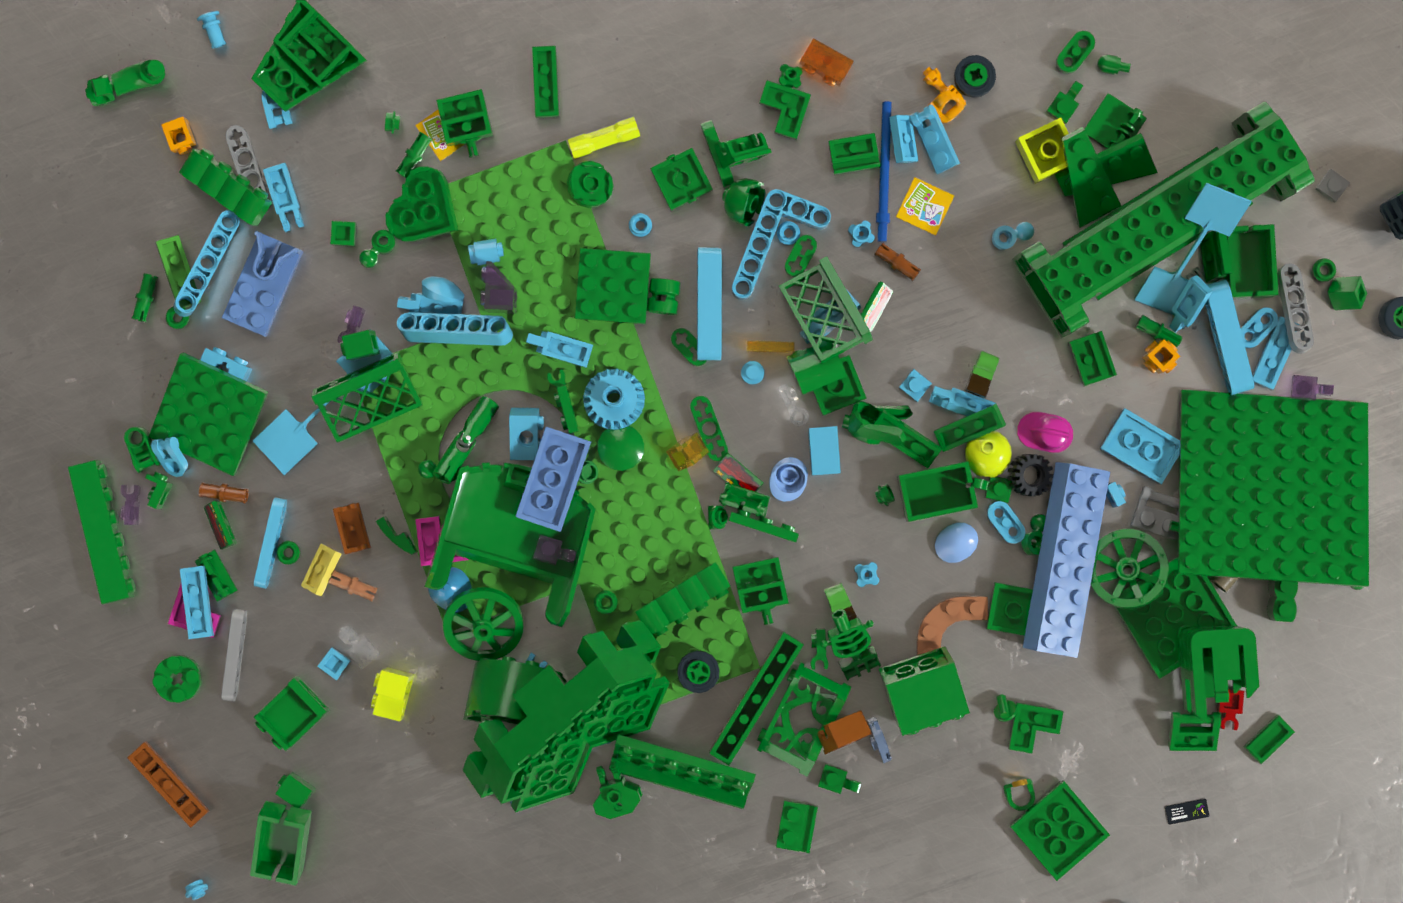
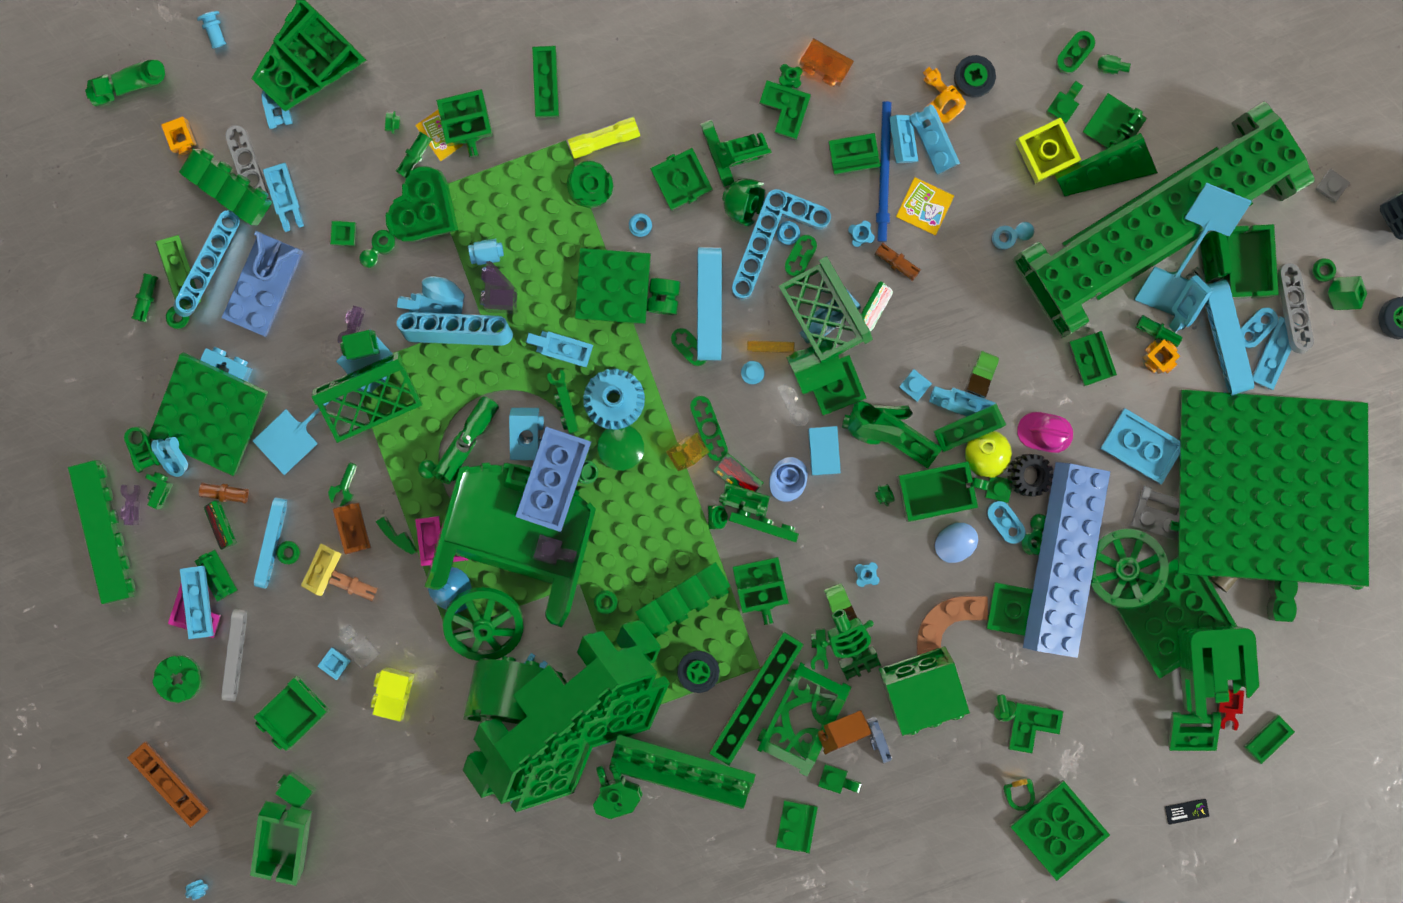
(344, 485): none -> green bar
(1088, 180): green wing -> none
(1115, 494): medium azure plate -> none
(1306, 388): clear purple plate -> none

